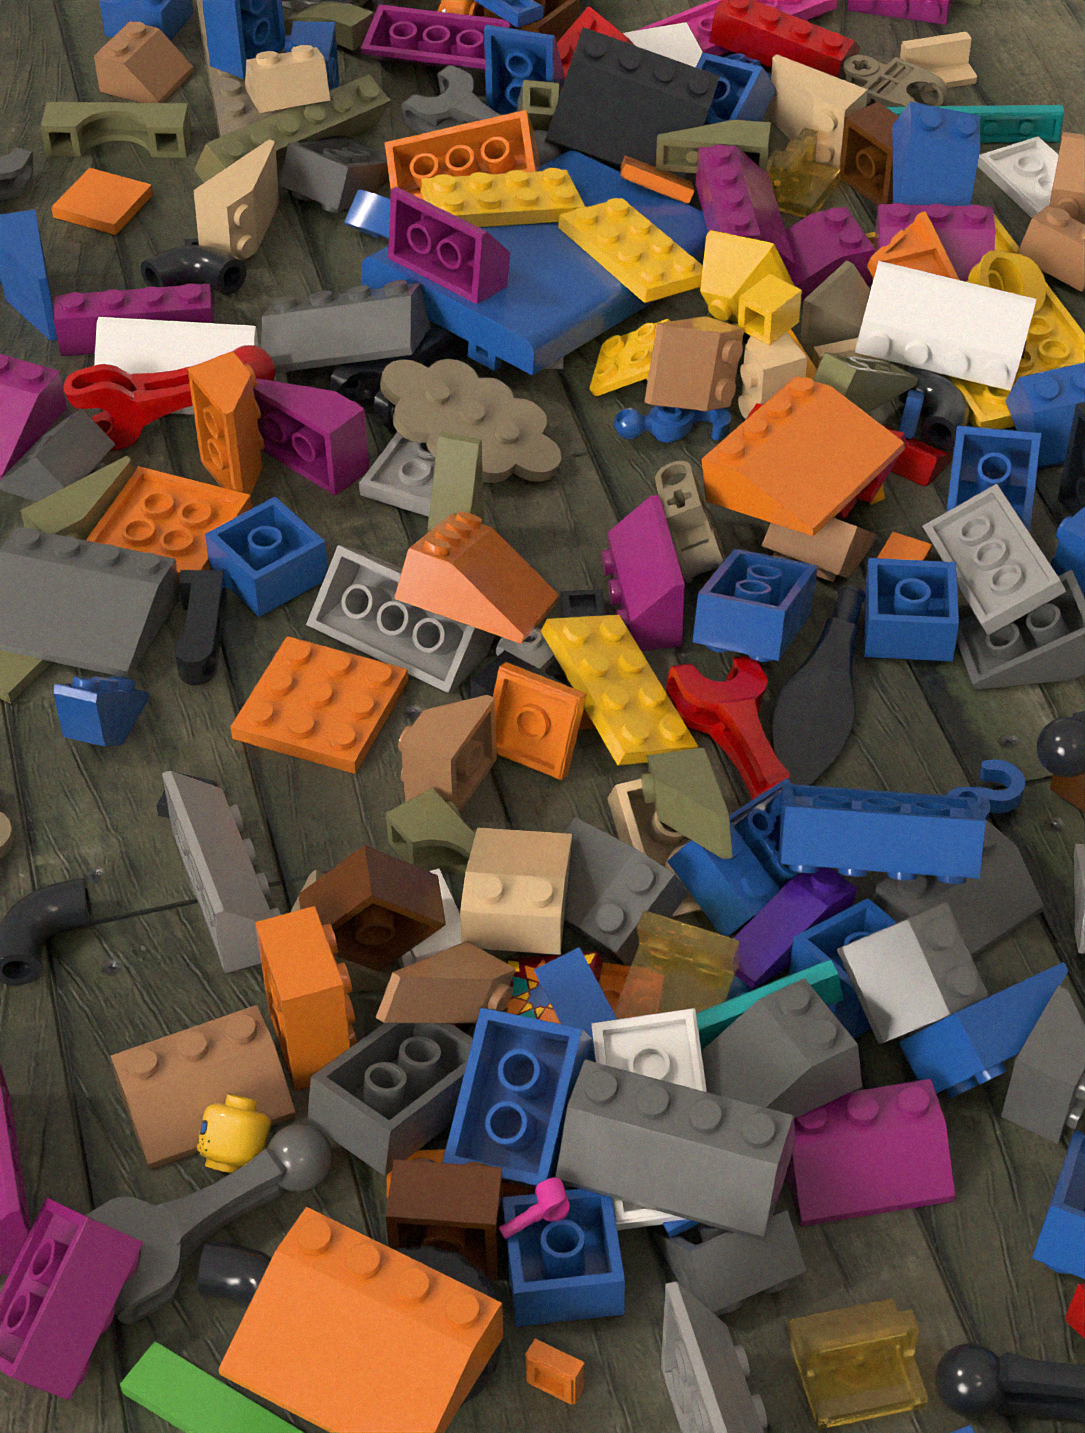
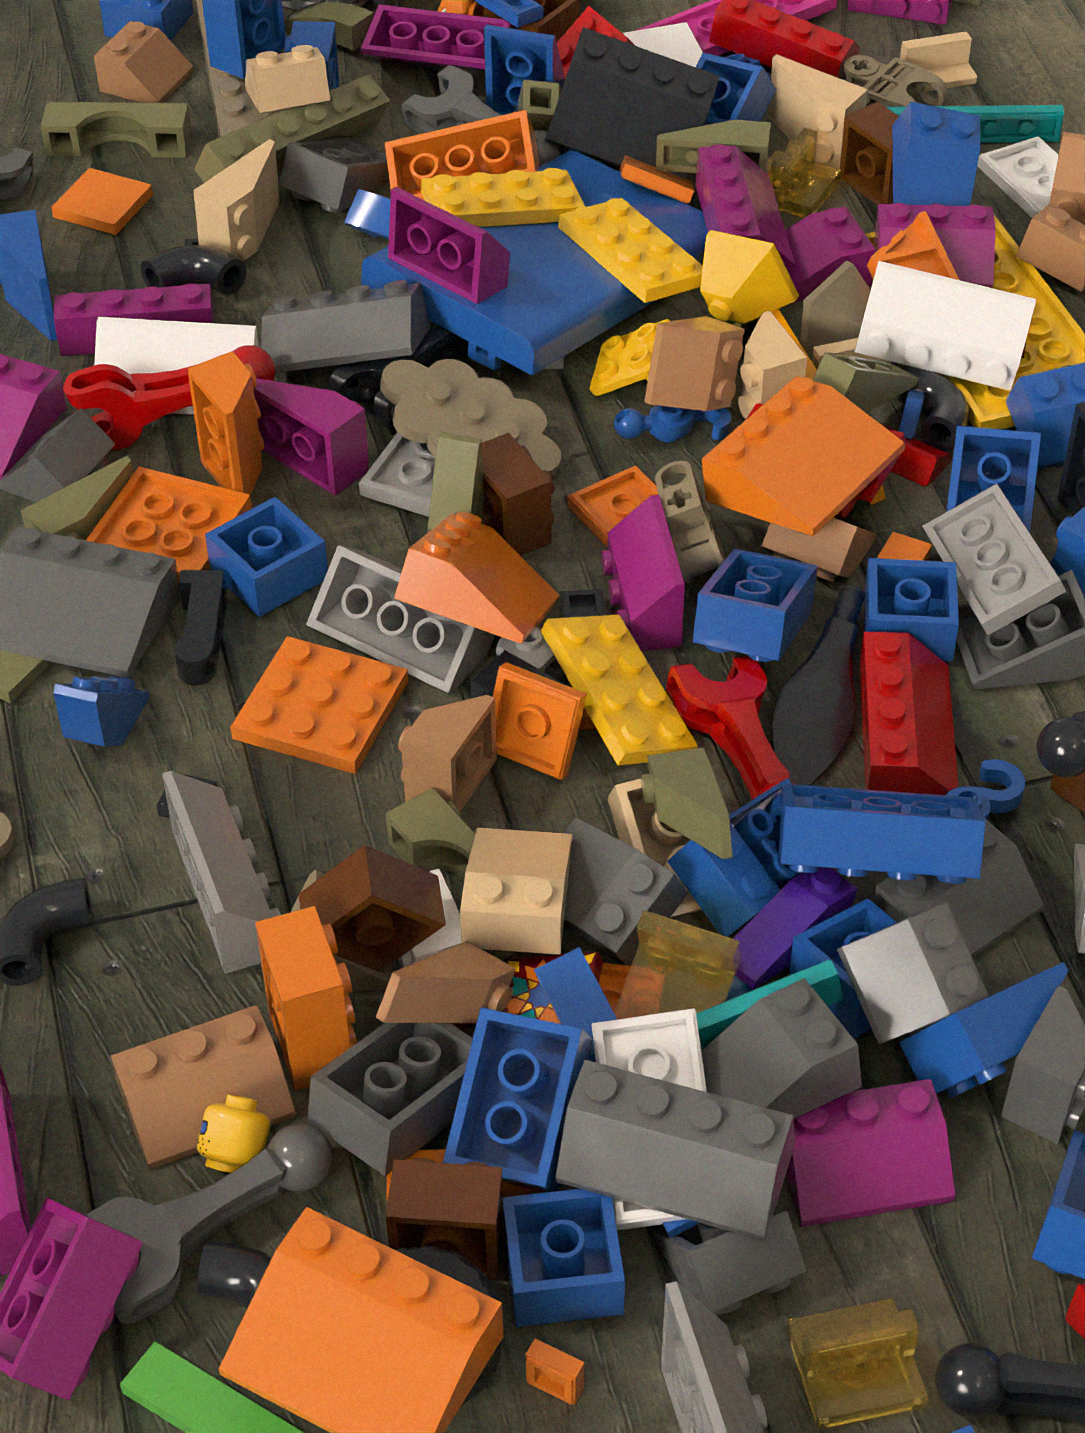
(516, 495): none -> reddish brown brick
(551, 1206): dark pink hand -> none
(611, 500): none -> orange tile
(769, 309): yellow brick -> none
(906, 716): none -> red slope
(1010, 274): yellow piece -> none

